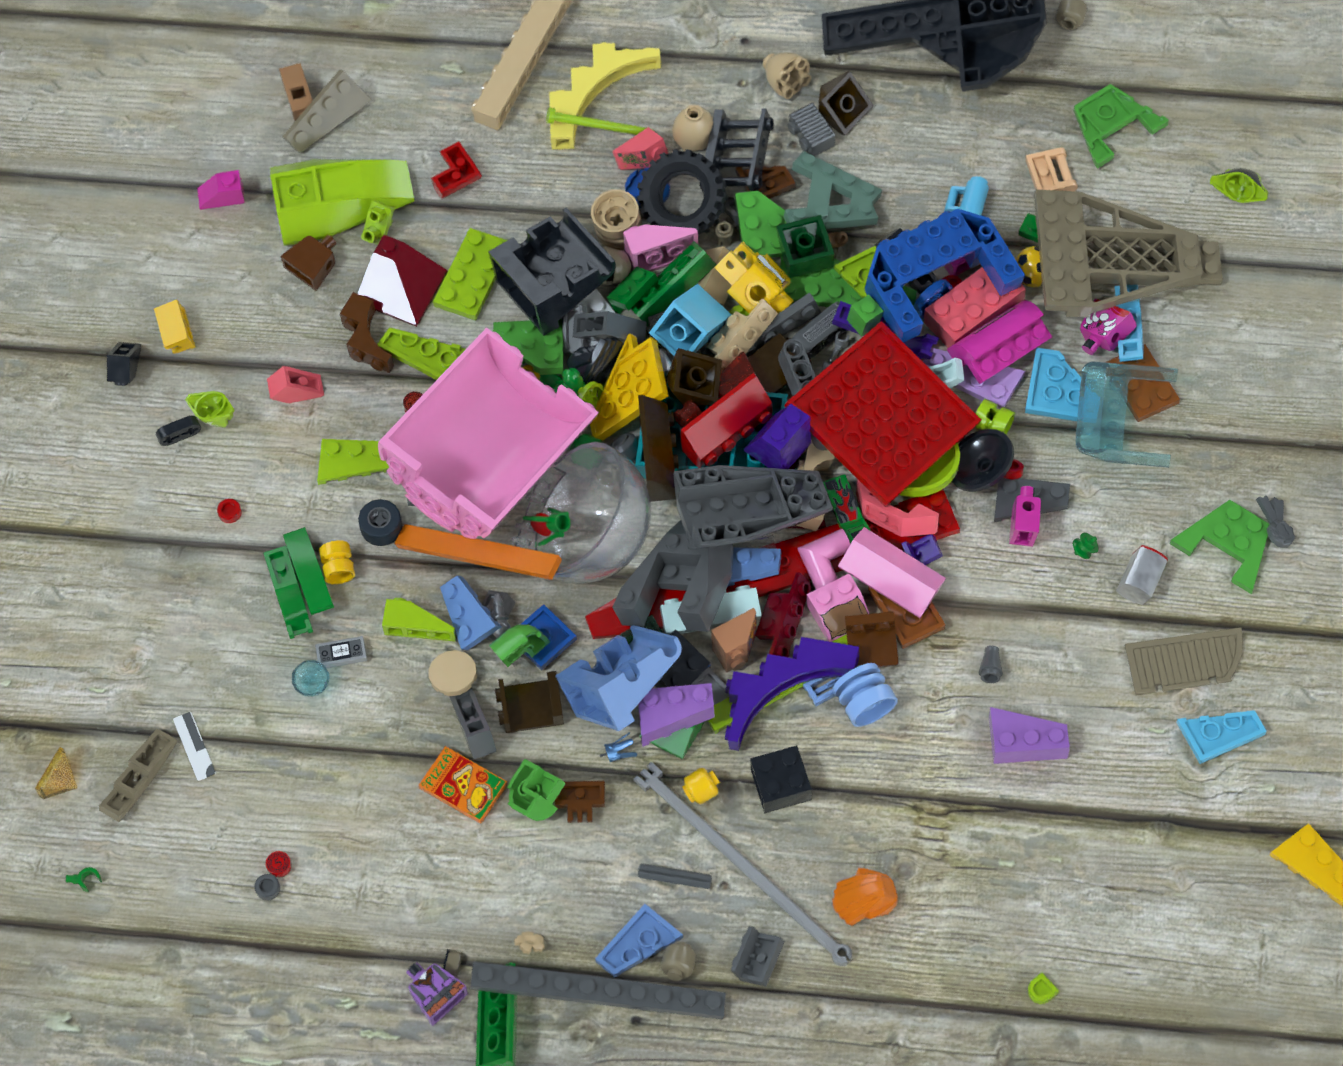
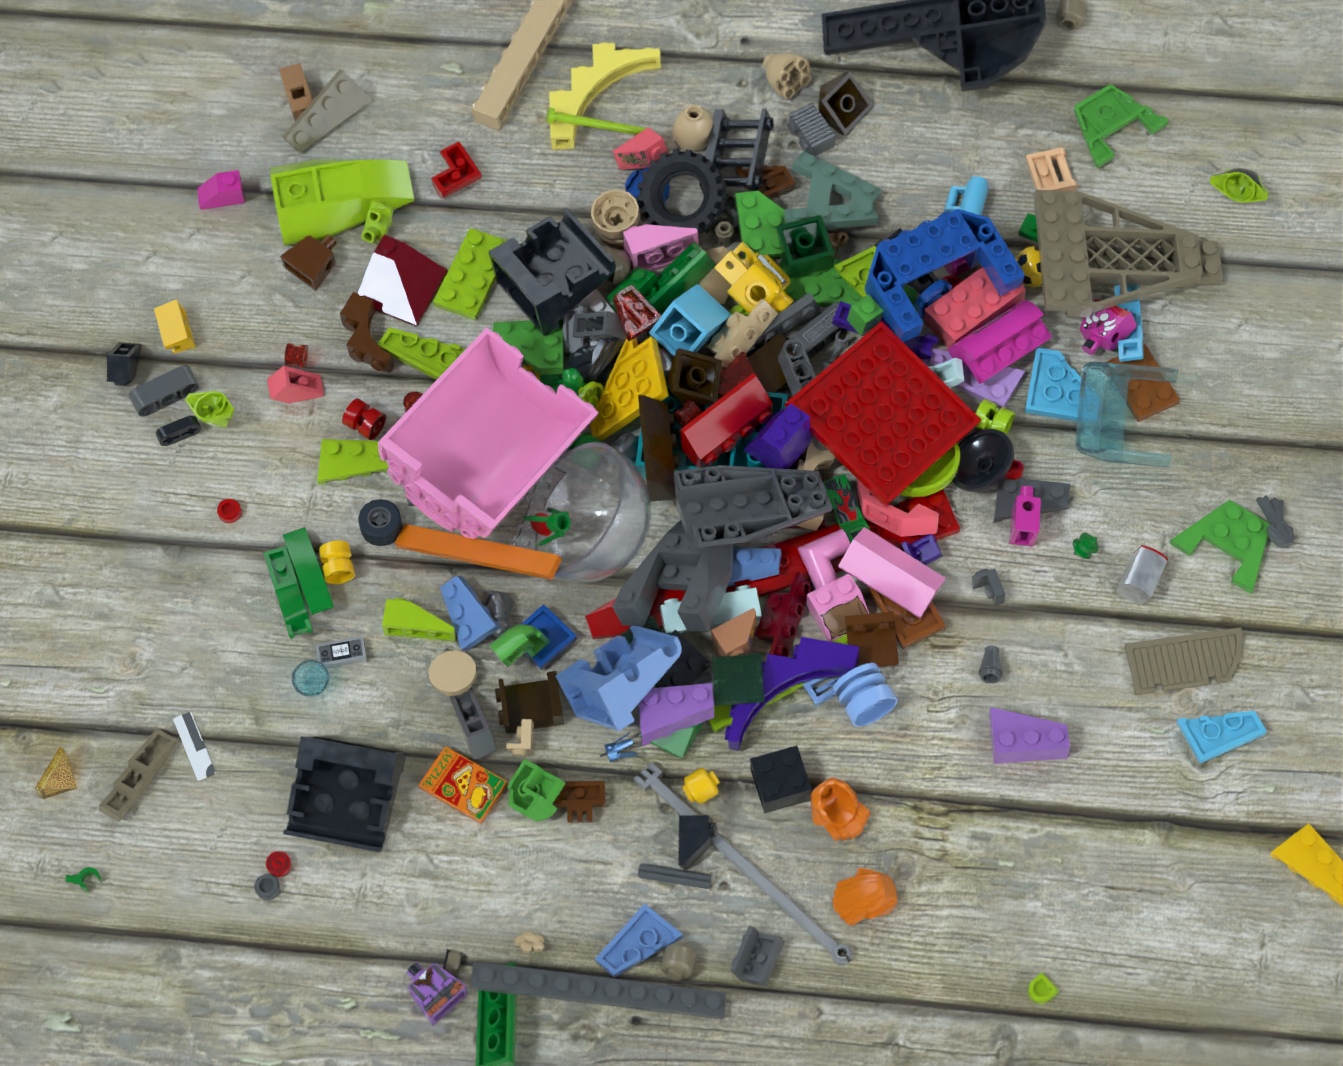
(163, 390): none -> dark grey beam
(296, 355): none -> clear red wheel
(343, 792): none -> black panel
(362, 418): none -> red wheel
(525, 735): none -> tan bracket
(634, 312): none -> clear red wing
(695, 838): none -> black slope
(738, 679): none -> clear green slope
(838, 809): none -> orange hair
(991, 583): none -> dark grey bracket

